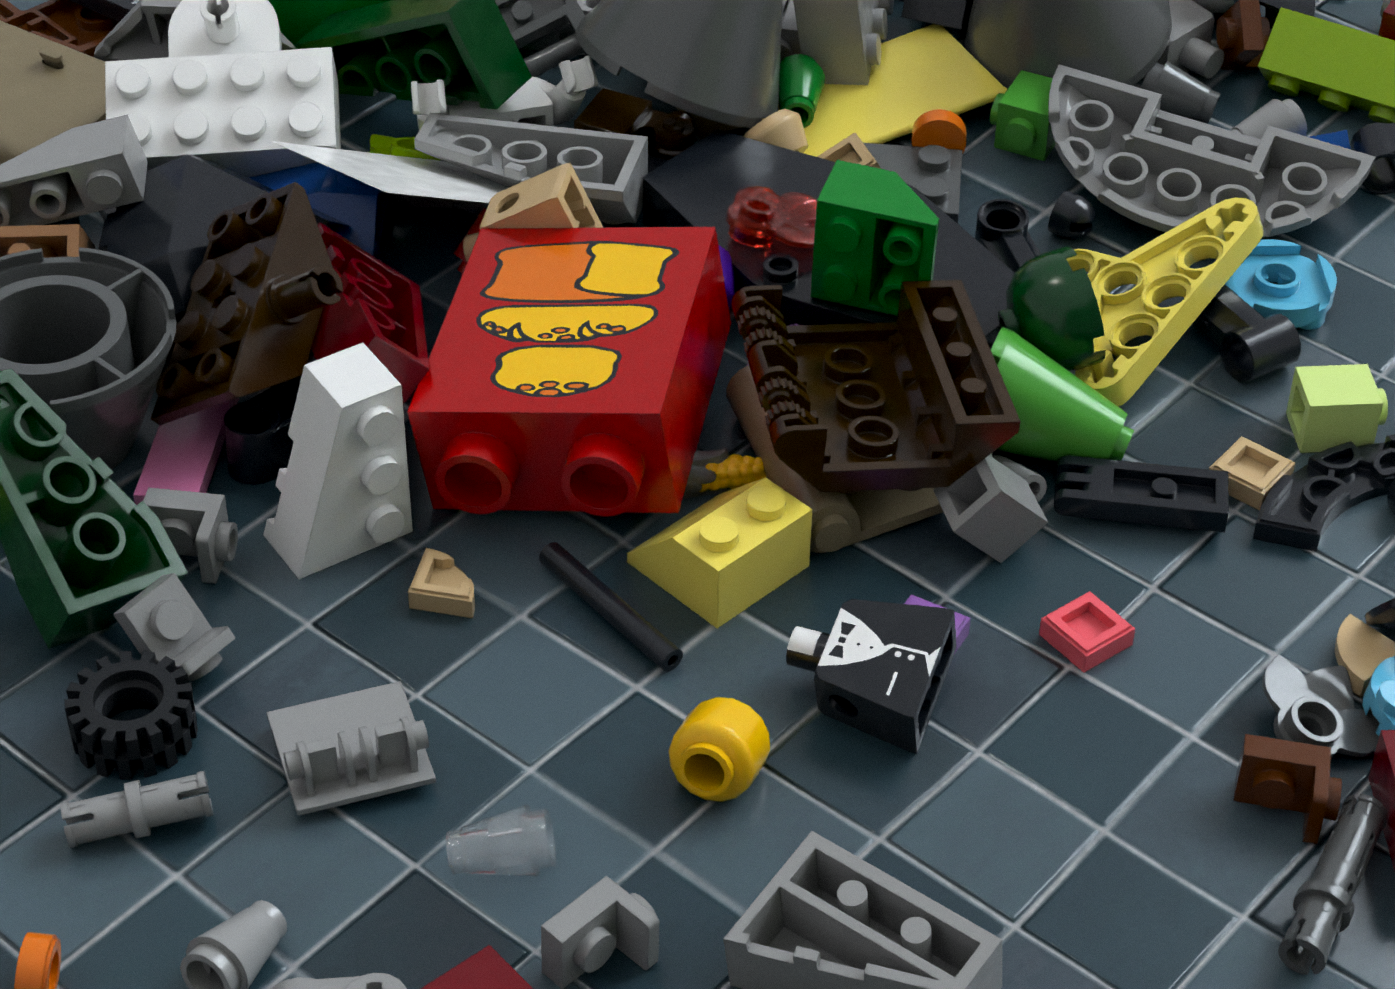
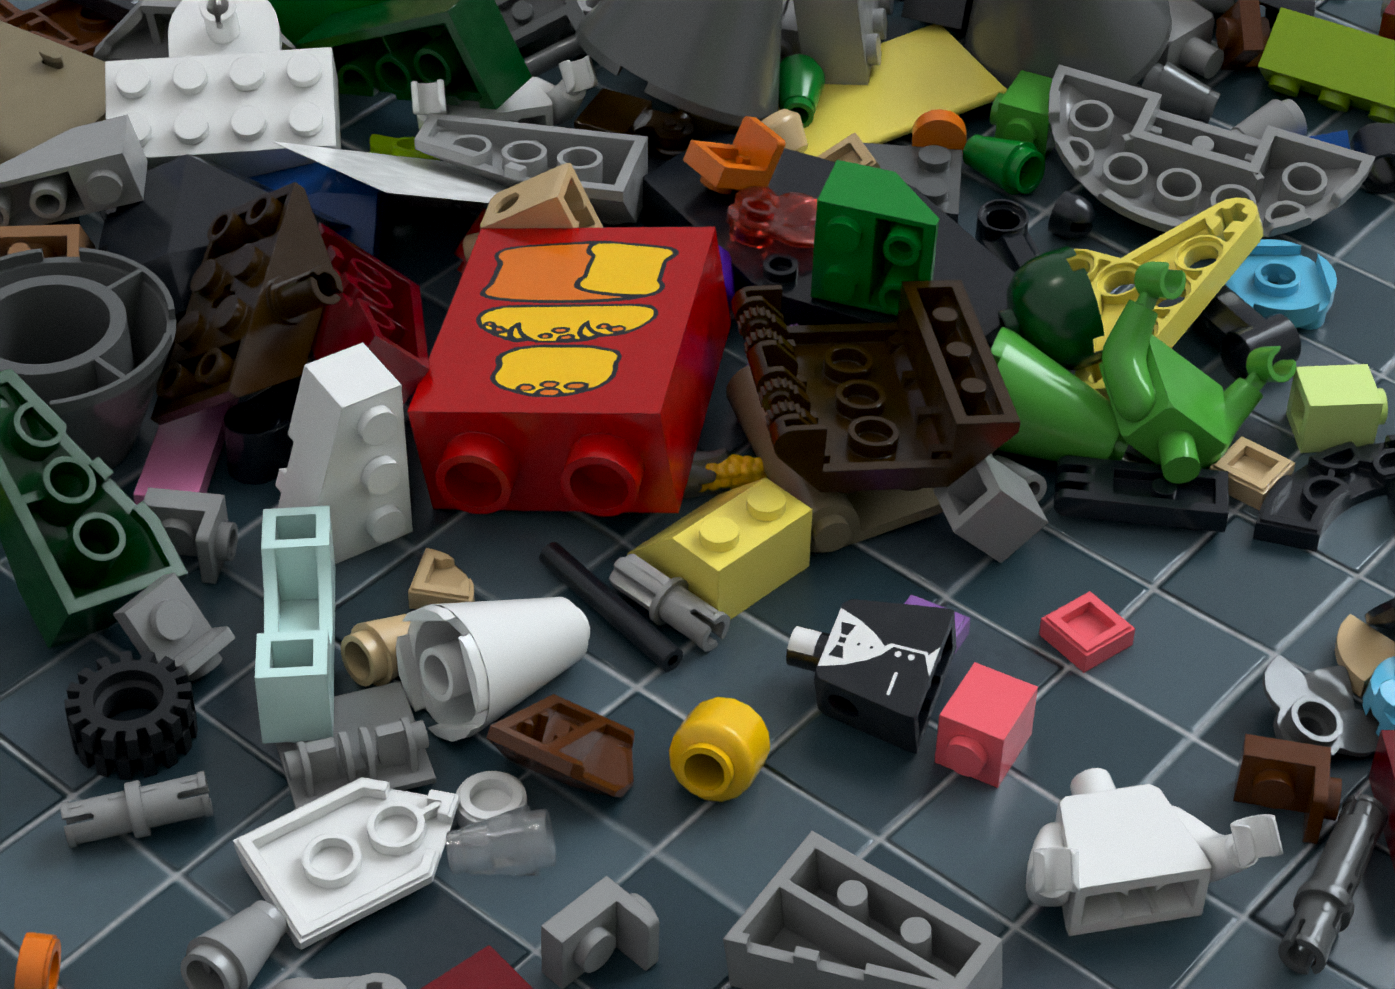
(299, 626): none -> light aqua arch
(347, 854): none -> white tile
(371, 650): none -> tan cone
(485, 657): none -> white cone
(488, 795): none -> white tile
(568, 745): none -> reddish brown slope
(669, 601): none -> light grey axle
(737, 165): none -> orange bracket
(985, 724): none -> coral brick
(1006, 162): none -> green cone
(1134, 856): none -> white torso
(1165, 401): none -> bright green torso

